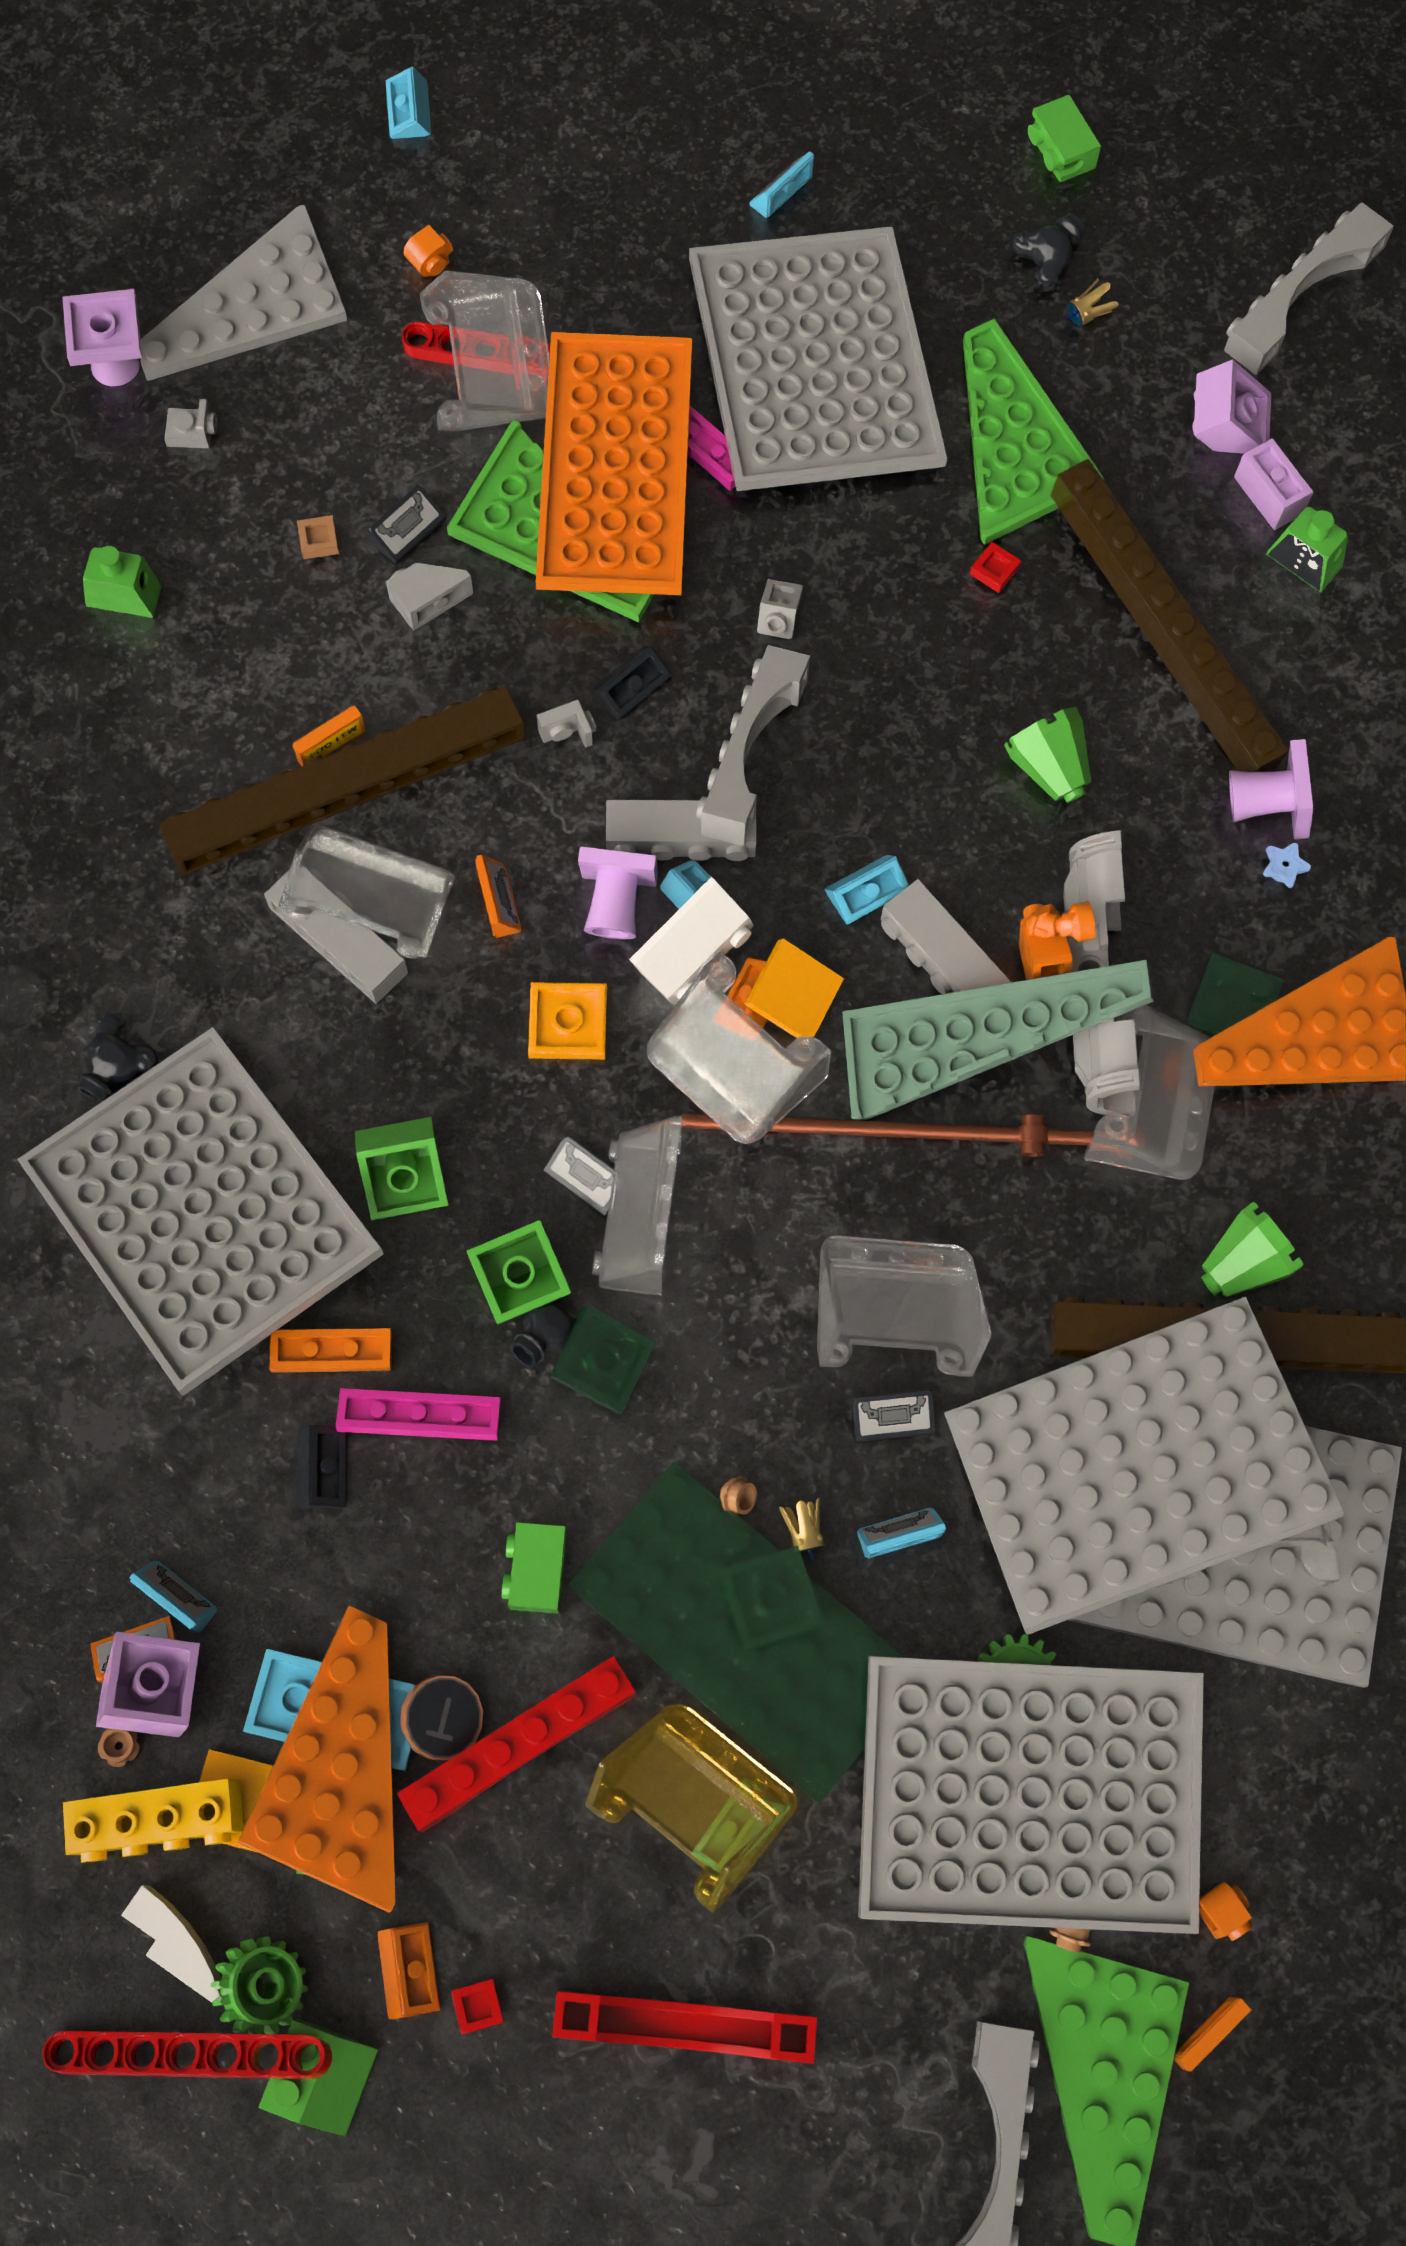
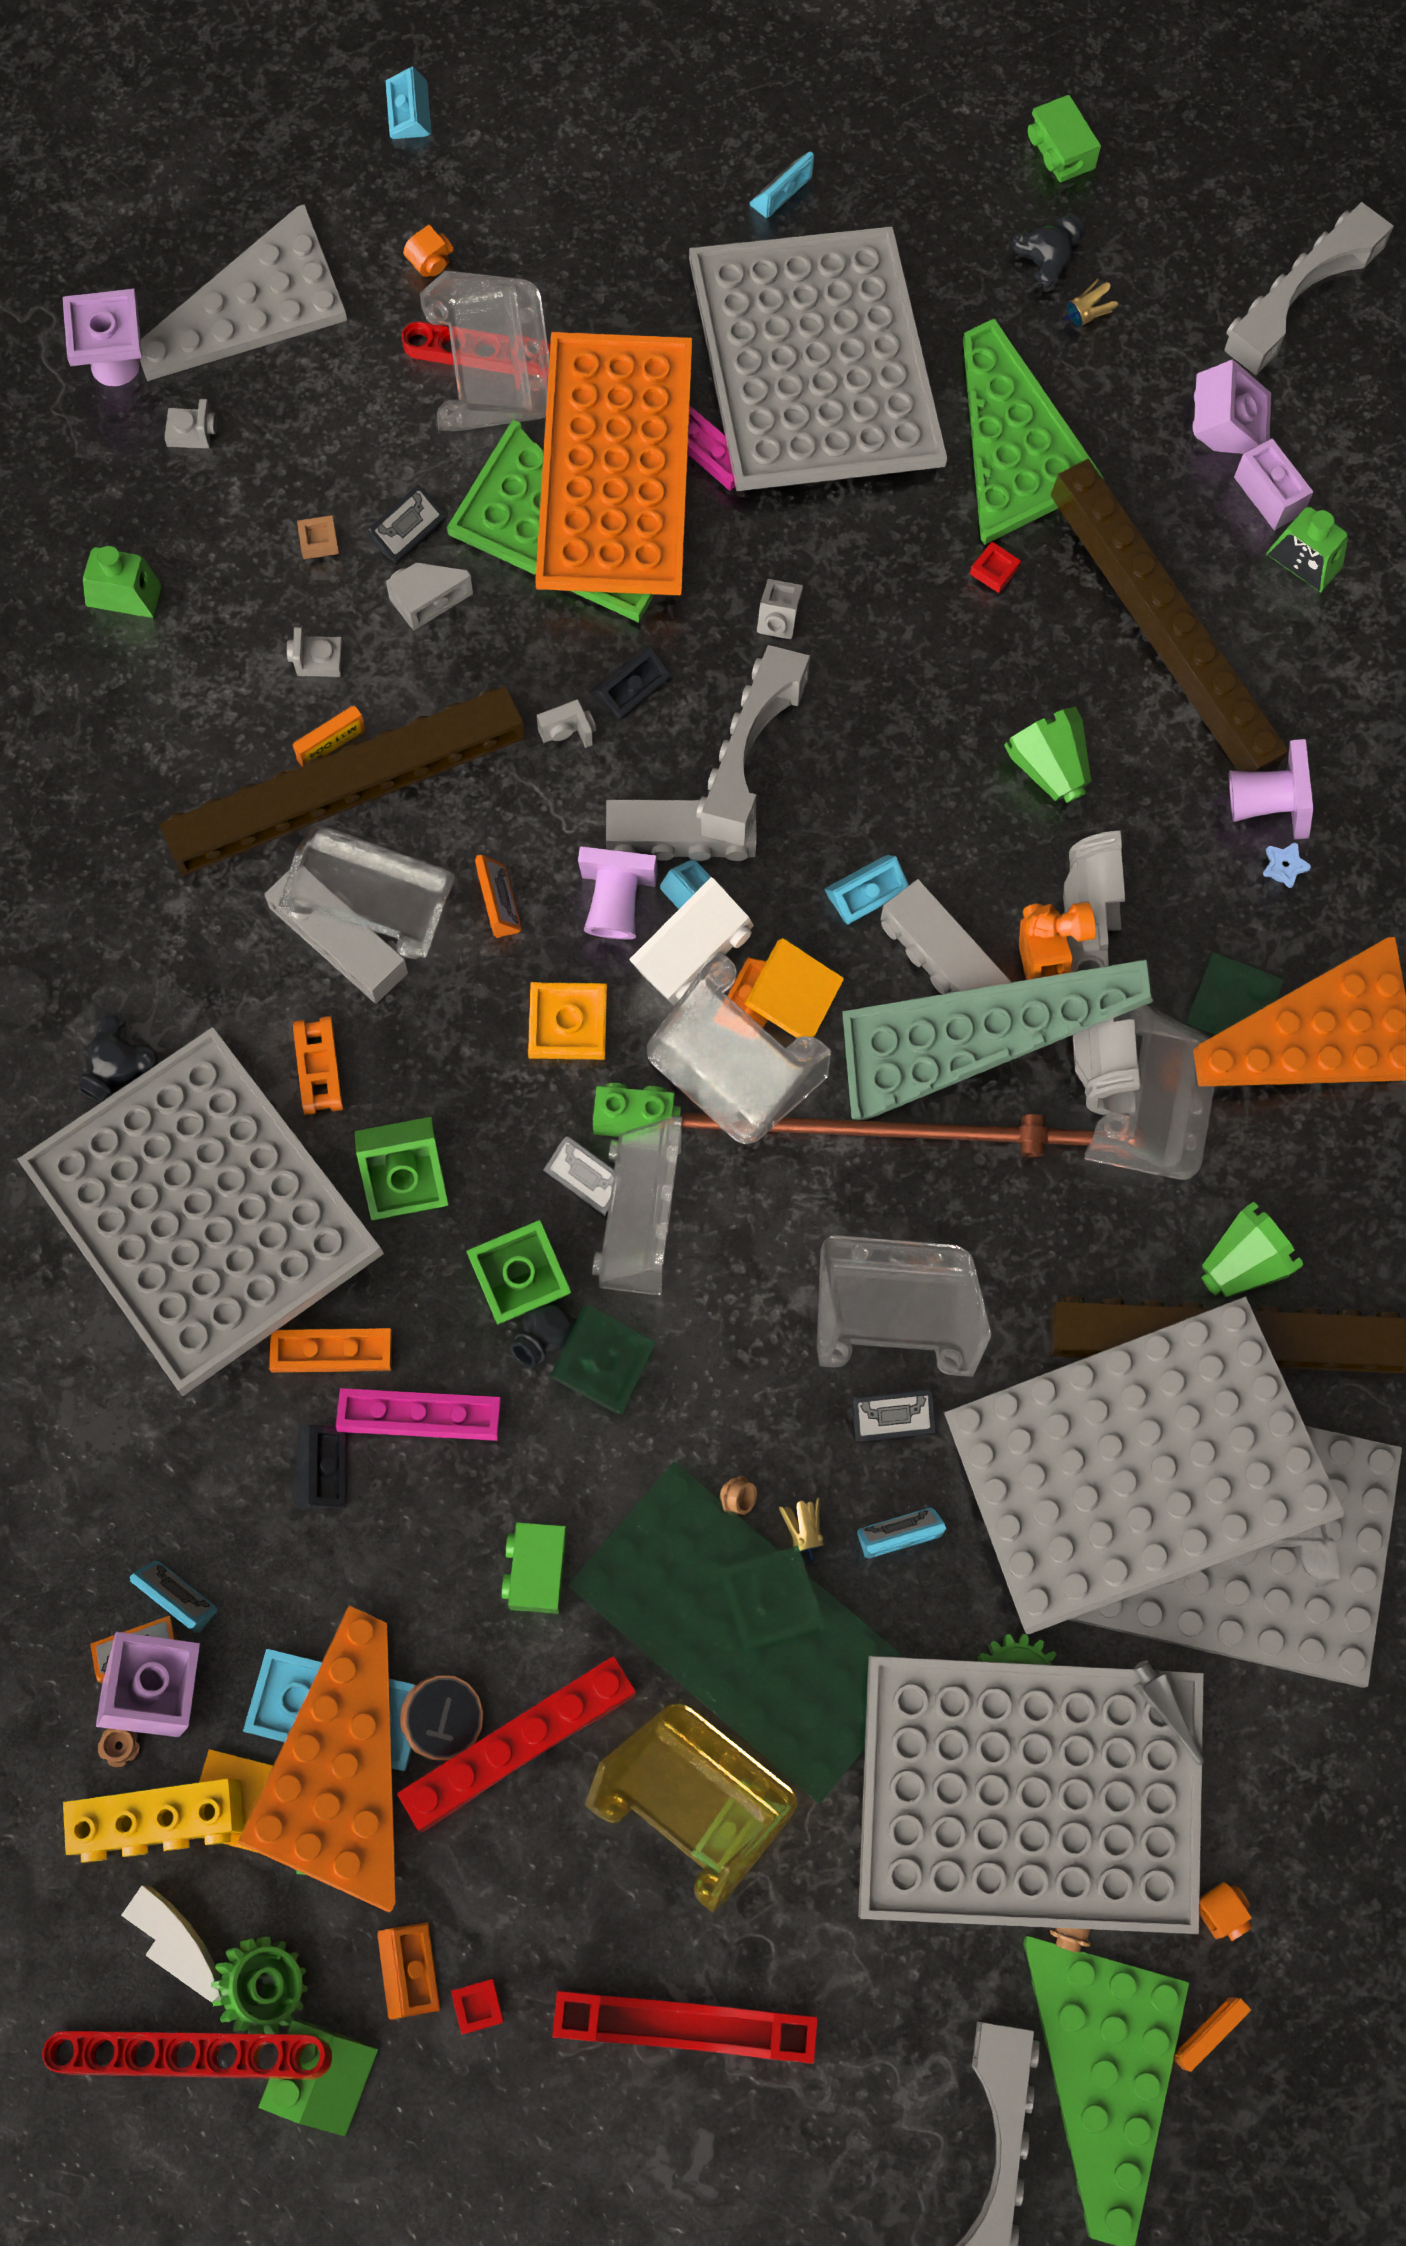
(315, 654): none -> light grey bracket
(317, 1065): none -> orange plate
(624, 1109): none -> bright green brick
(1159, 1695): none -> dark grey piece

